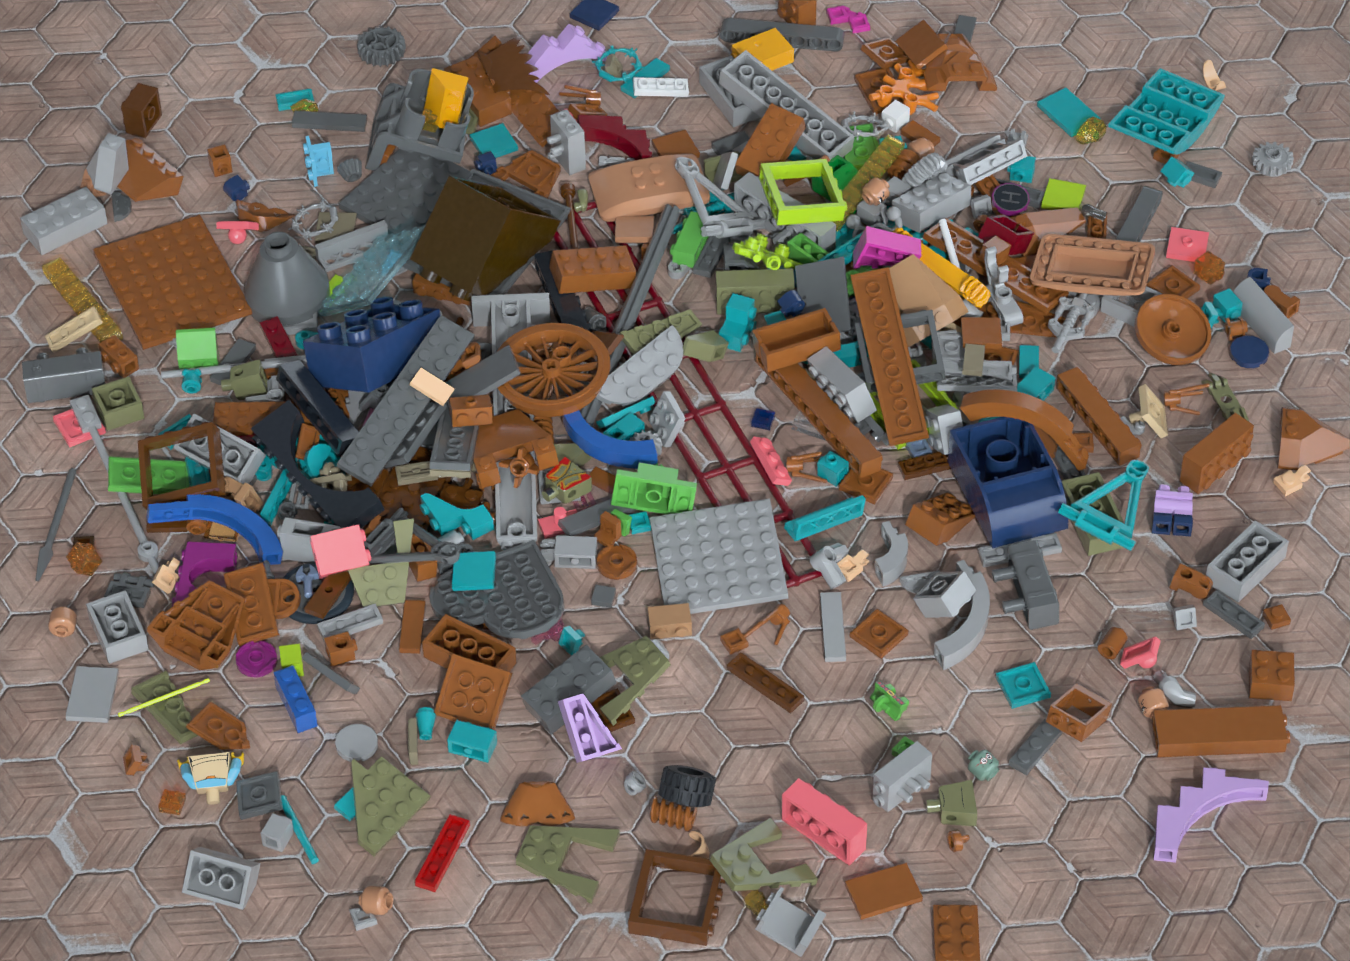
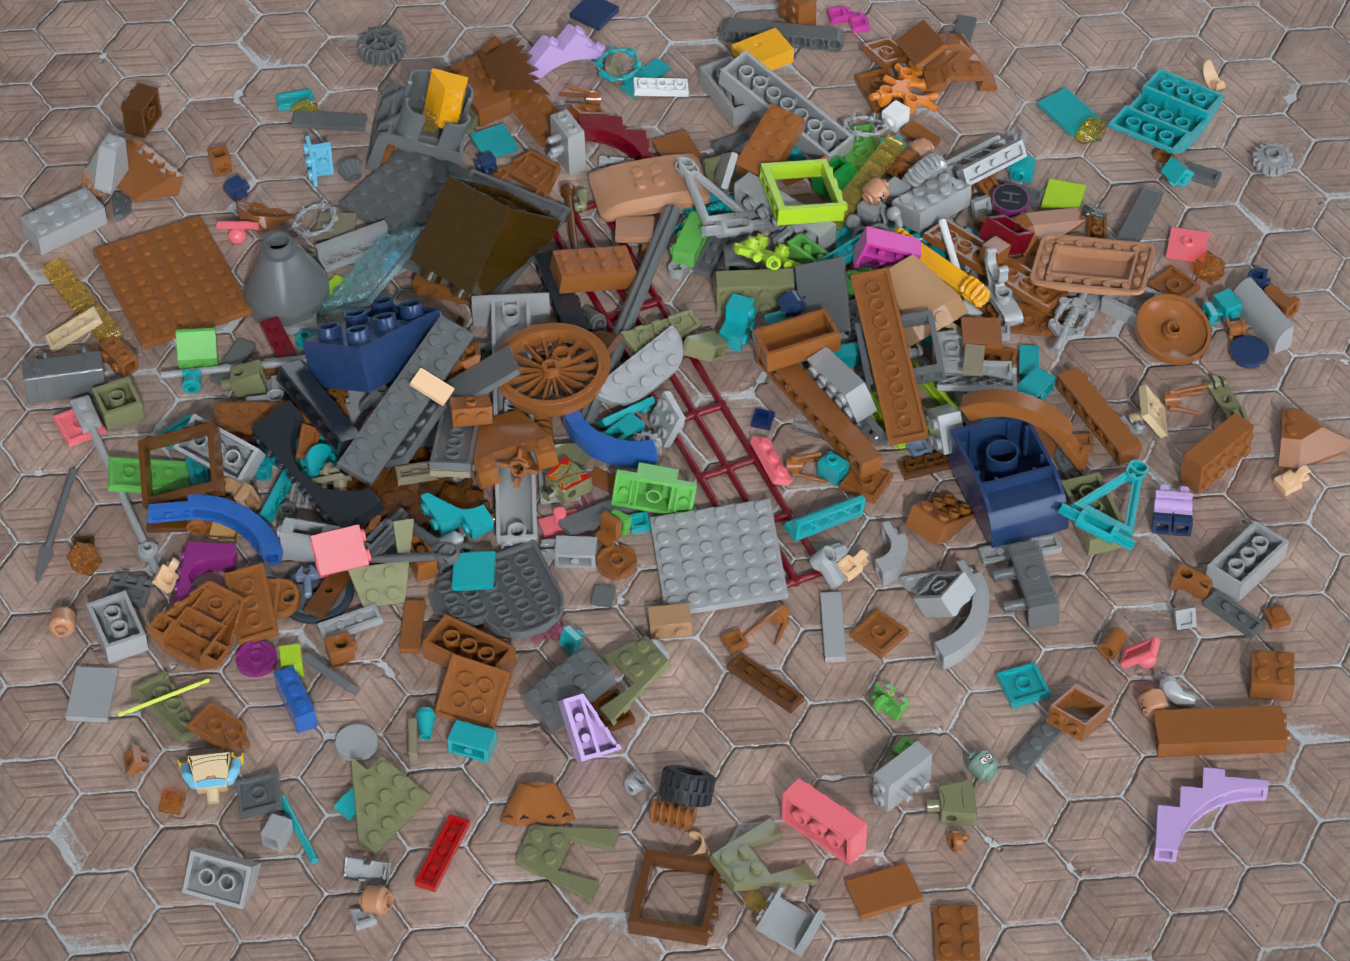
(358, 870): none -> light grey piece

